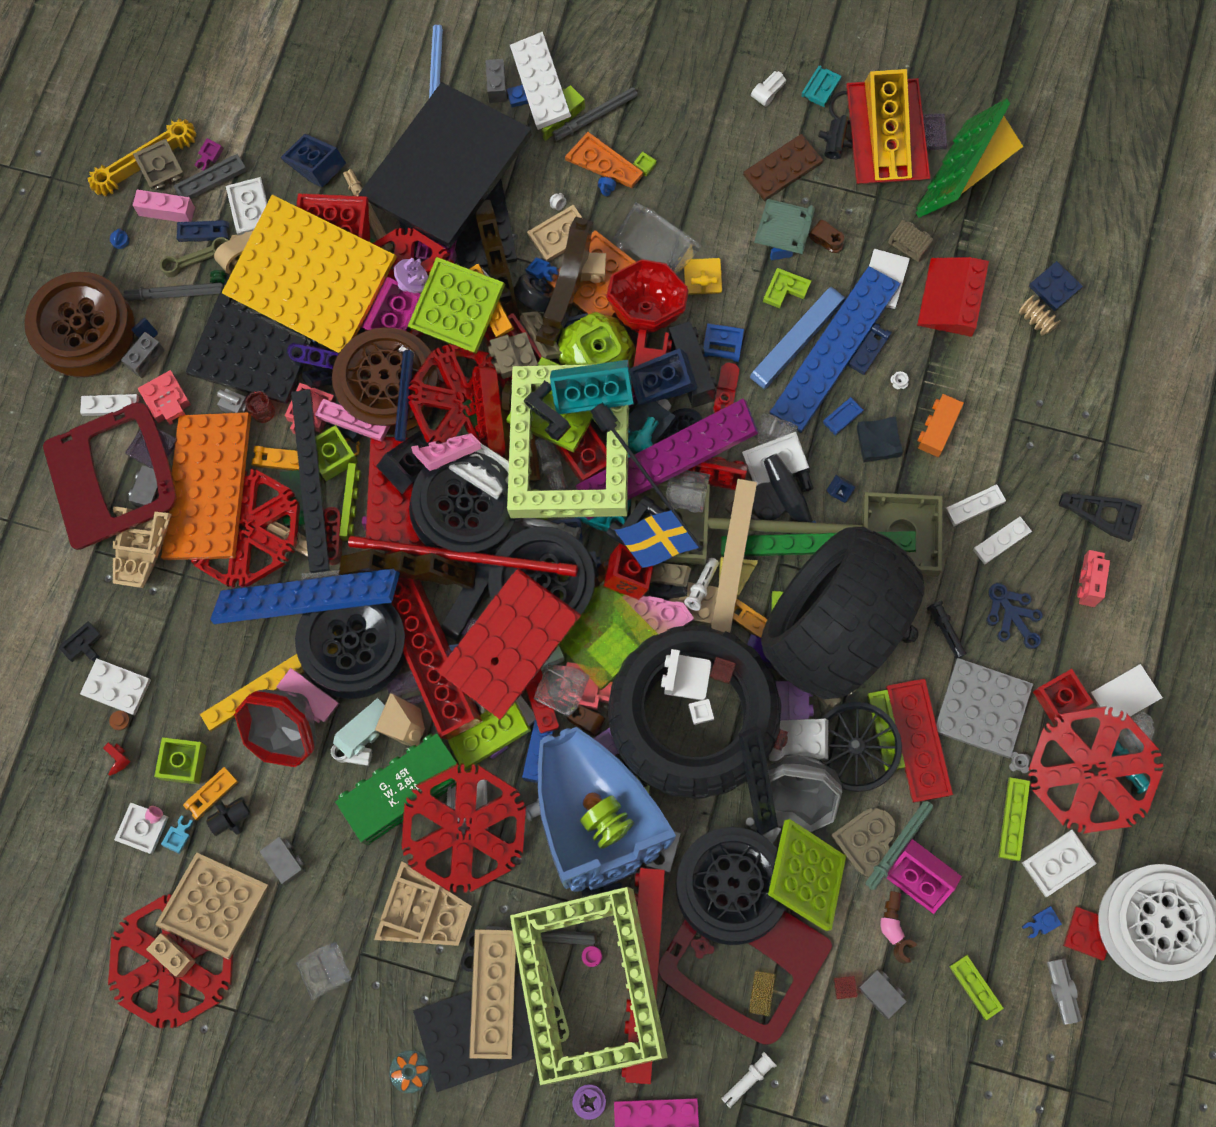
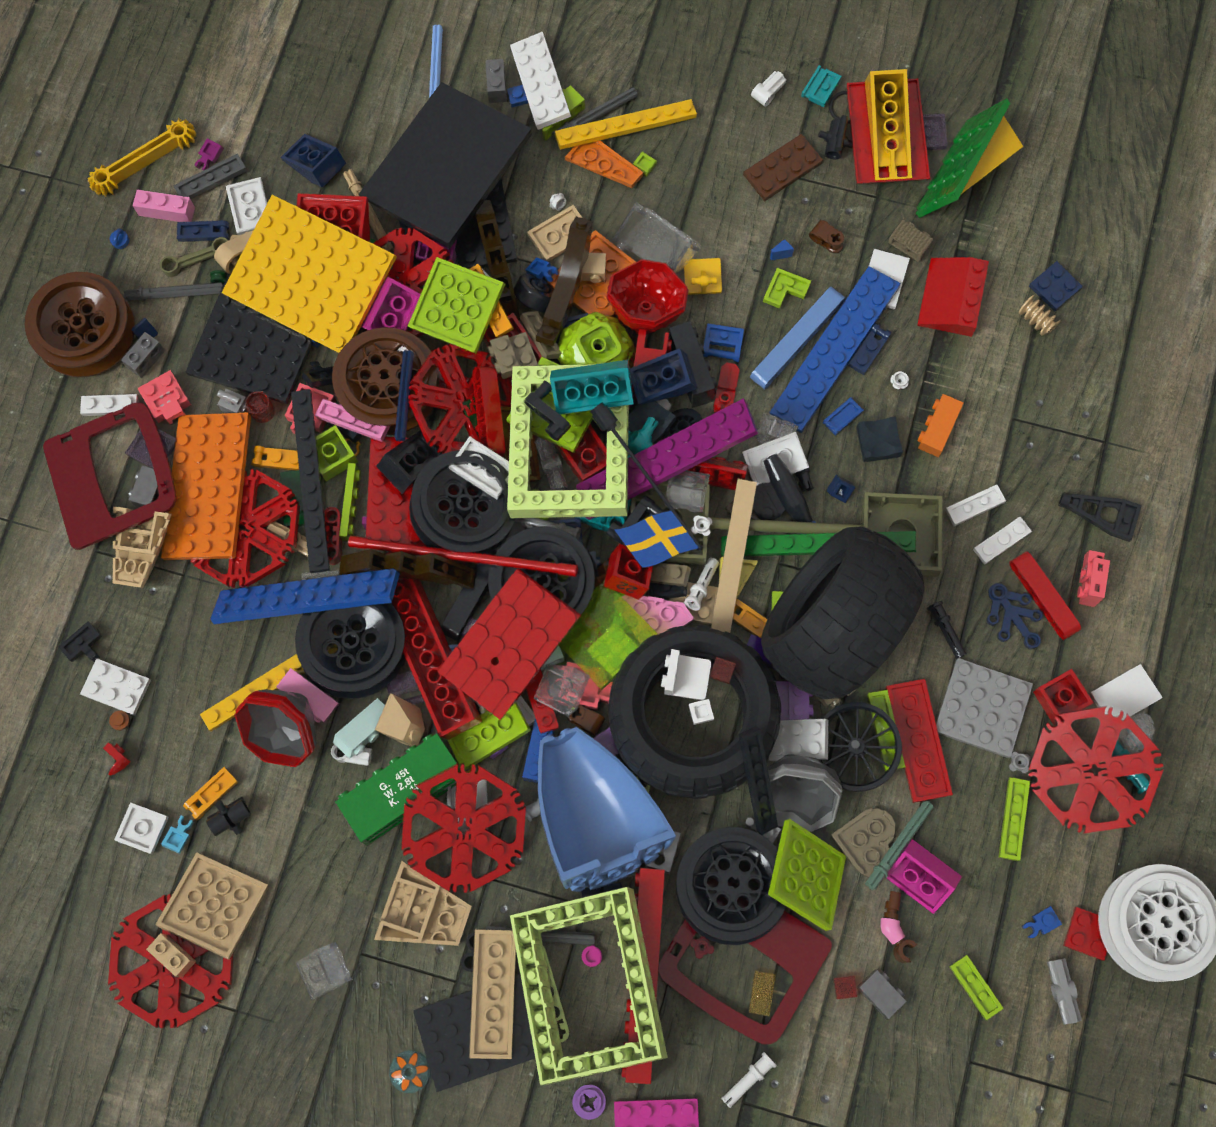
(153, 814): bright pink hinge -> none
(158, 164): dark tan plate -> none
(180, 761): lime brick -> none
(282, 860): flat silver brick -> none
(306, 351): dark purple beam -> none
(410, 275): lavender plate -> none
(443, 453): bright pink wing -> none
(506, 395): dark brown plate -> none
(591, 800): dark orange plate -> none
(604, 819): lime wheel -> none
(606, 184): blue tile -> none
(625, 124): none -> yellow plate
(702, 530): none -> white plate
(781, 740): clear red plate -> none
(783, 226): sand green window -> none
(911, 635): black plate -> none
(1045, 595): none -> red beam
(1059, 863): white tile -> none

